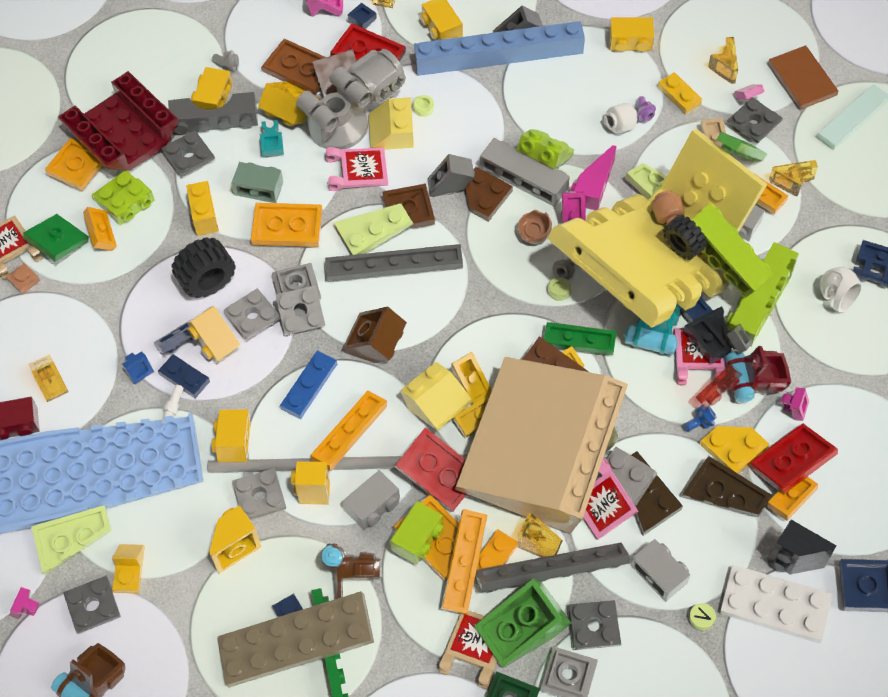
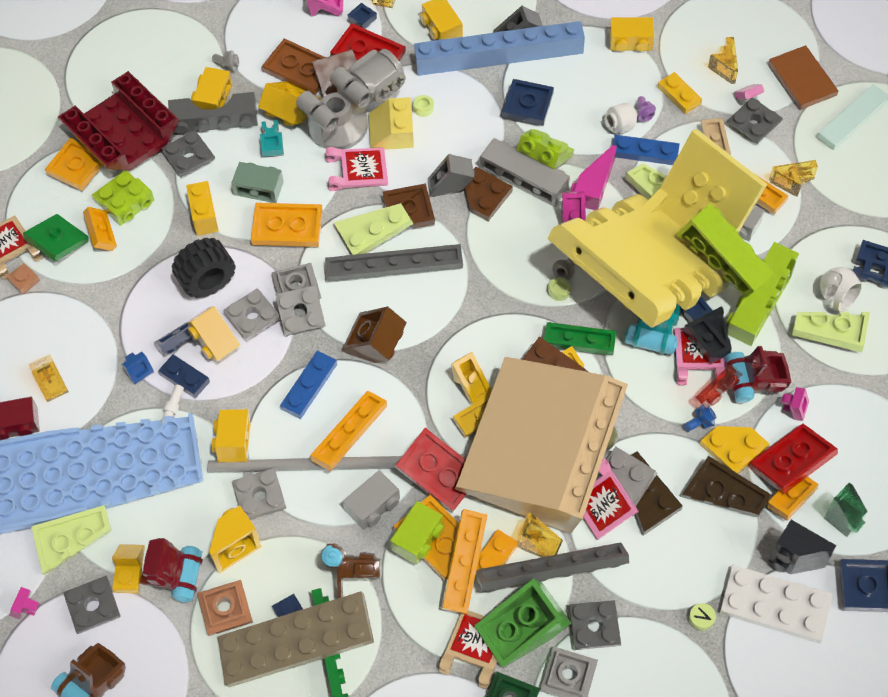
(172, 568): none -> dark red piece
(234, 617): none -> nougat piece
(311, 482): yellow brick -> none
(435, 396): light yellow slope -> none
(528, 102): none -> dark blue plate
(534, 227): nougat hair -> none
(646, 149): none -> blue plate
(661, 569): light grey brick -> none
(667, 206): nougat head -> none
(684, 237): black tyre -> none
(739, 339): dark grey plate -> none
(740, 147): bright green plate -> none
(836, 330): none -> yellowish green wing
(847, 511): none -> clear green slope

